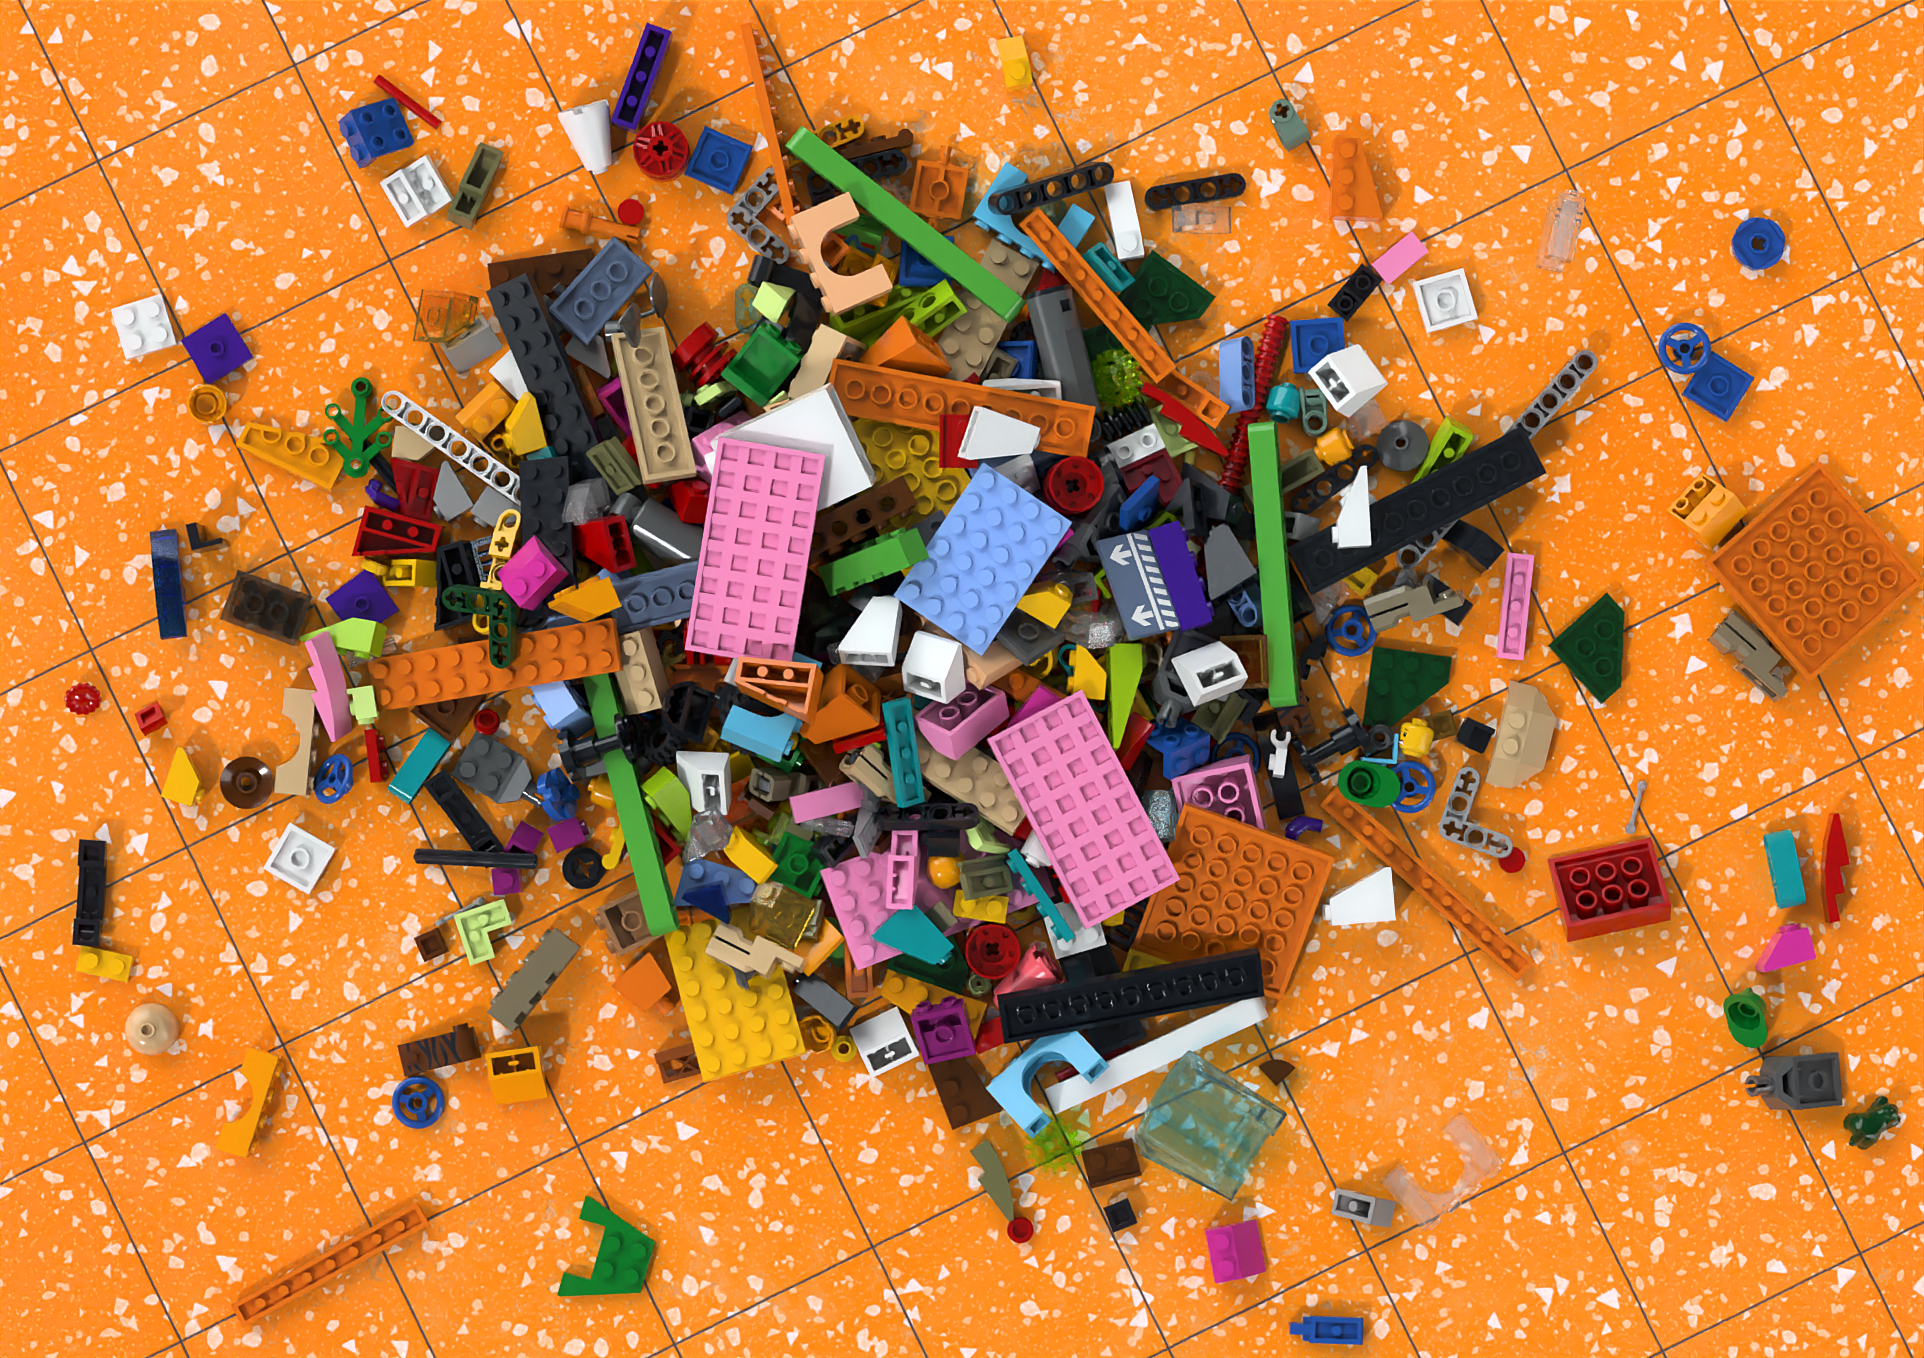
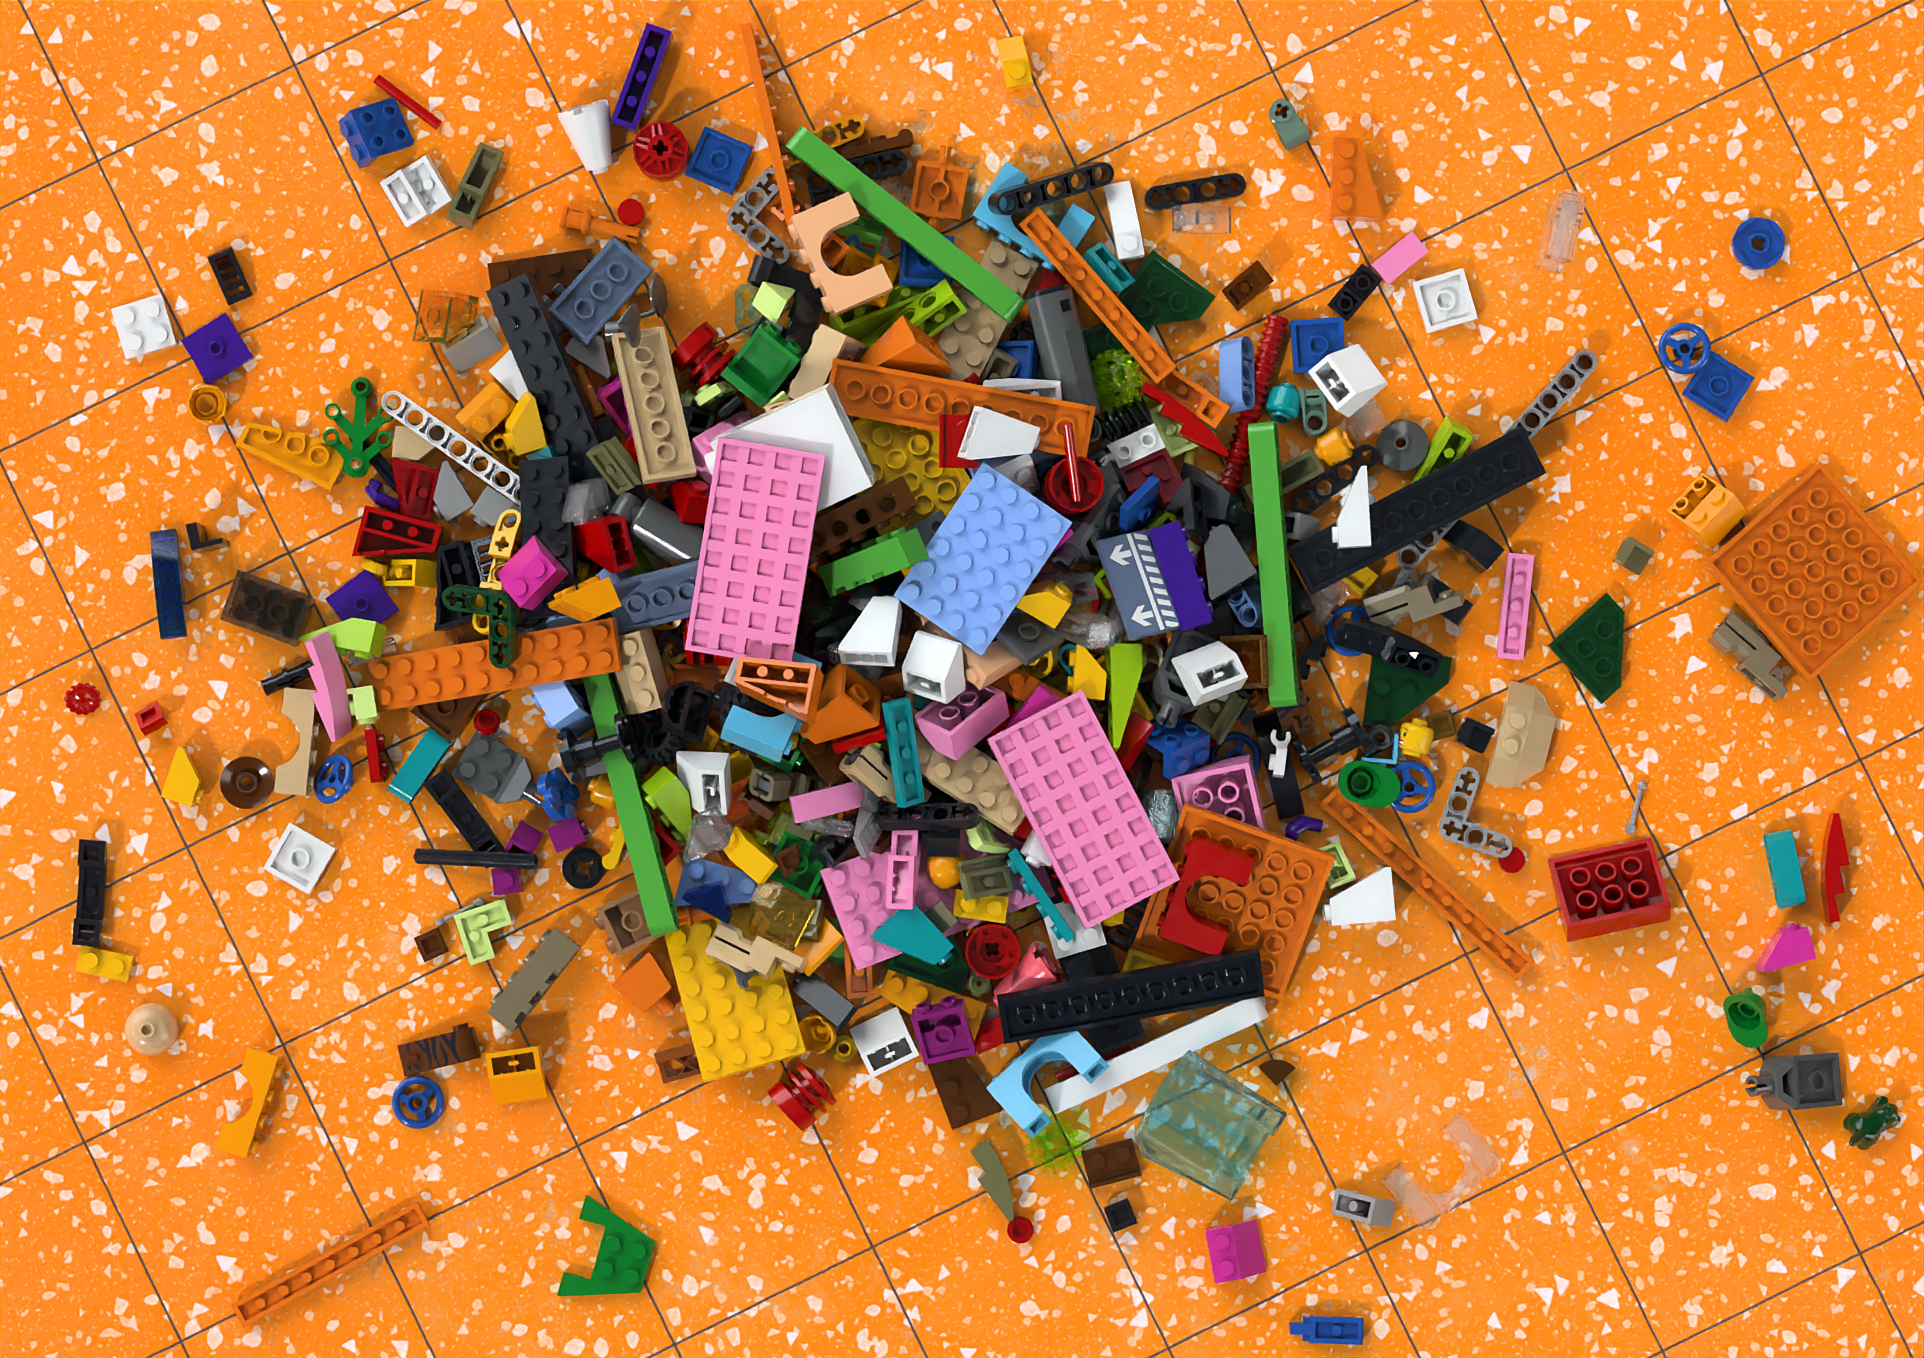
(228, 251): none -> black slope
(286, 678): none -> black pin
(788, 860): none -> reddish brown tile
(802, 1096): none -> red wheel
(1072, 464): none -> red bar
(1203, 858): none -> red arch
(1247, 285): none -> reddish brown slope
(1259, 700): none -> reddish brown plate
(1341, 870): none -> yellowish green slope
(1390, 645): none -> black slope
(1633, 555): none -> olive panel

